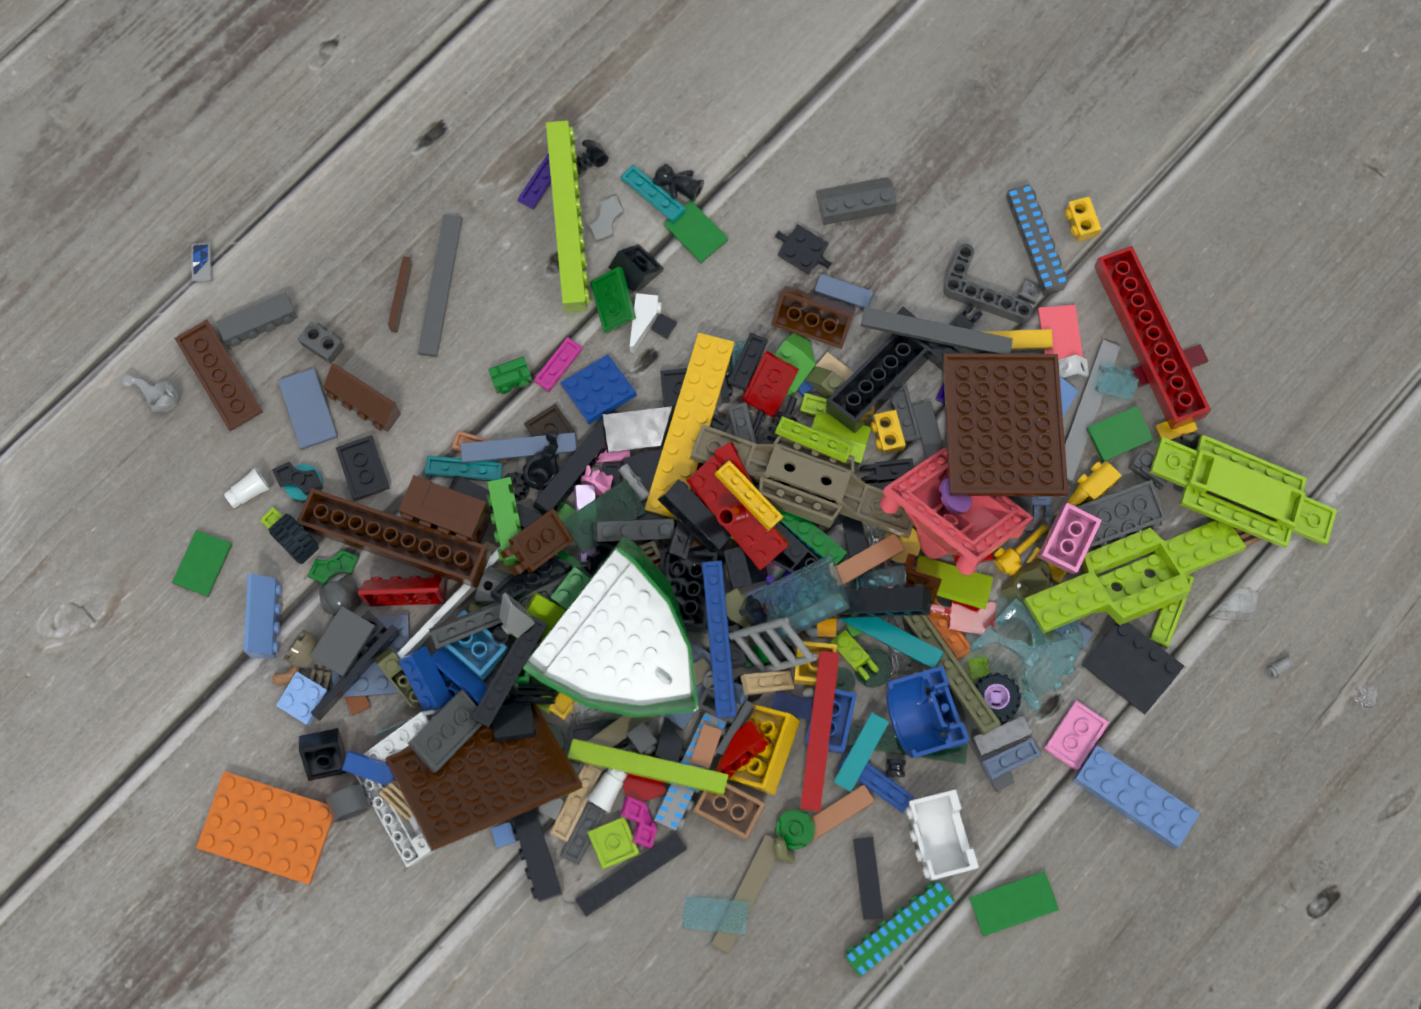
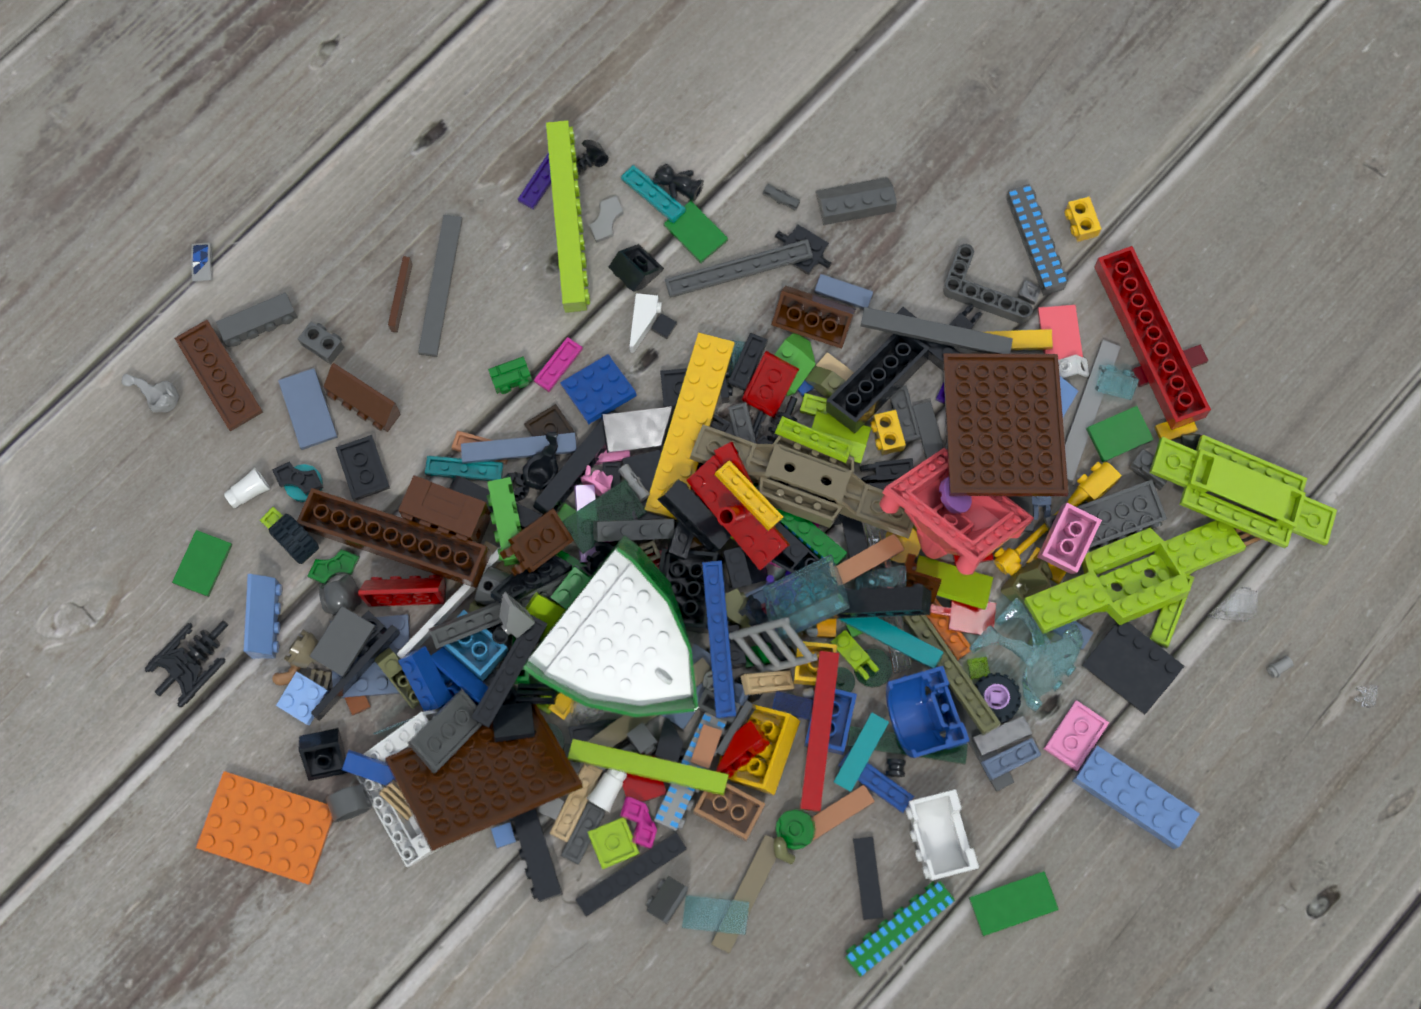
(185, 664): none -> black bar
(612, 299): green tile -> none
(667, 899): none -> dark grey slope
(738, 268): none -> dark grey tile
(781, 197): none -> dark grey pin

